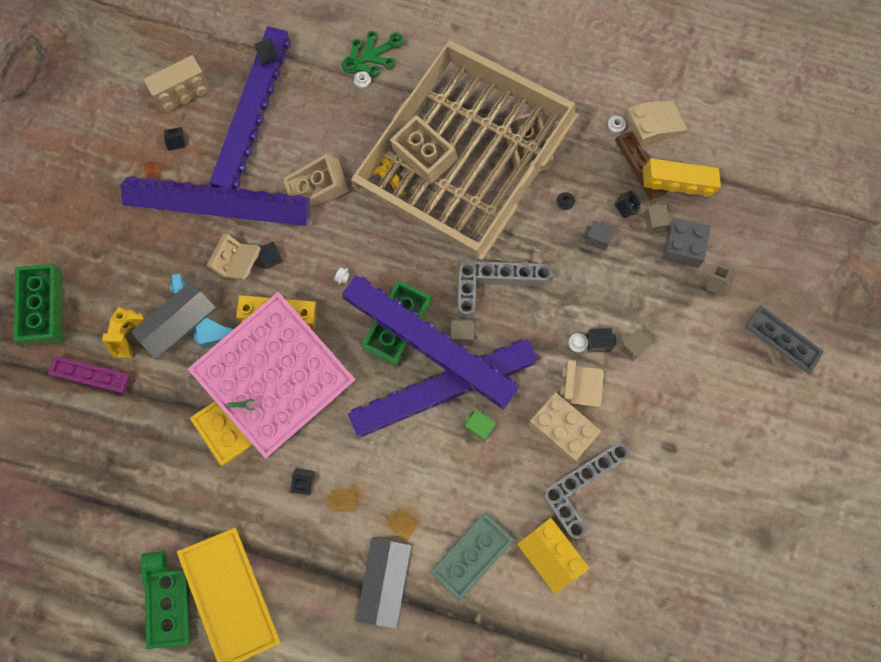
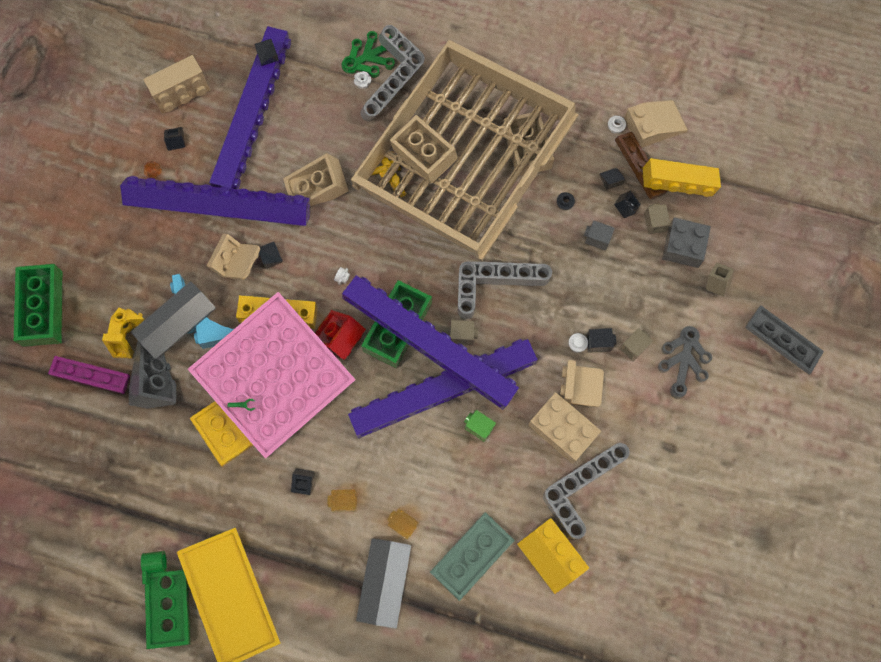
(151, 381): none -> dark grey wedge
(340, 333): none -> red slope
(396, 77): none -> light grey beam
(612, 178): none -> black slope
(685, 358): none -> dark grey plant

